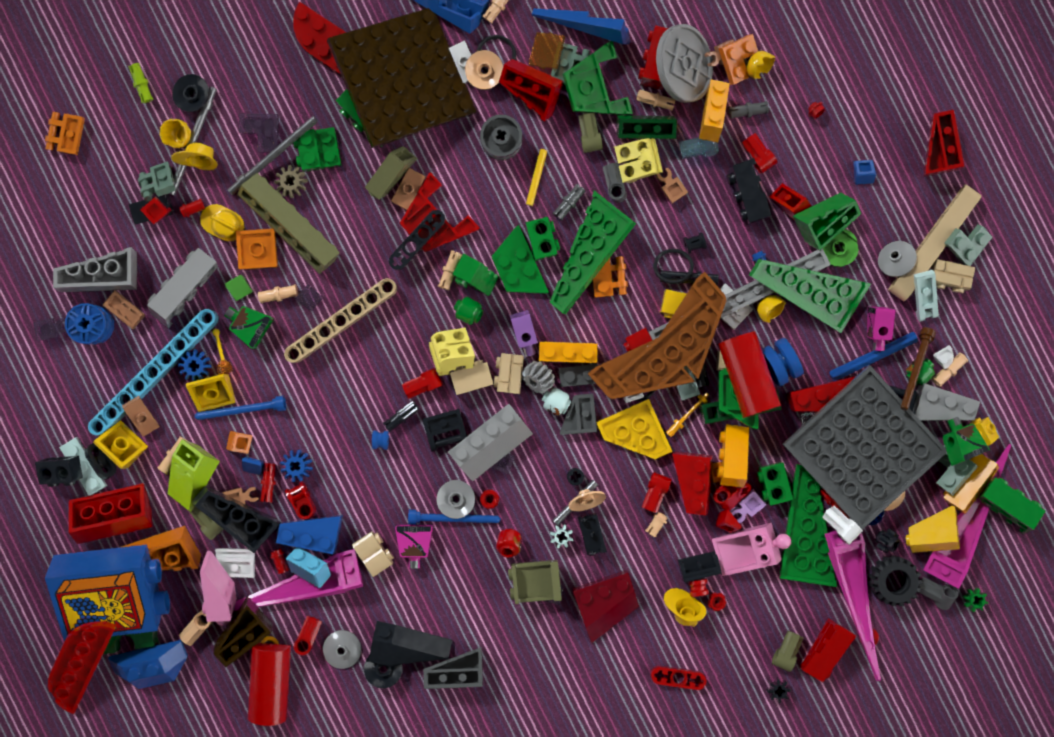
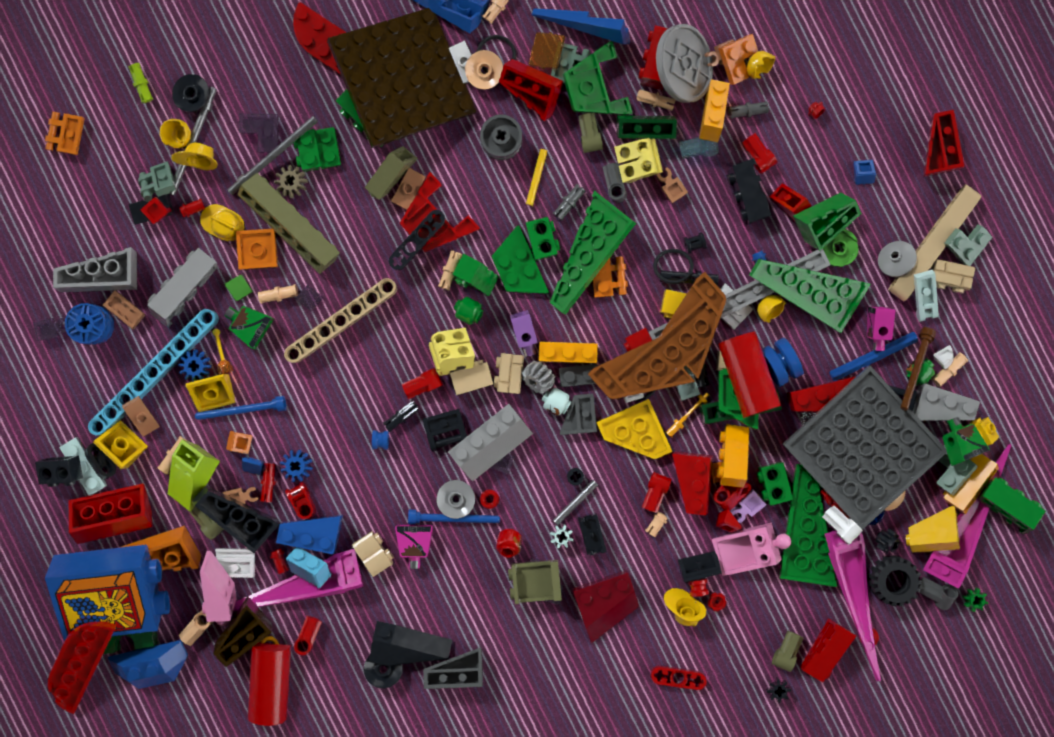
(345, 640): light grey dish -> none
(587, 500): light nougat dish -> none

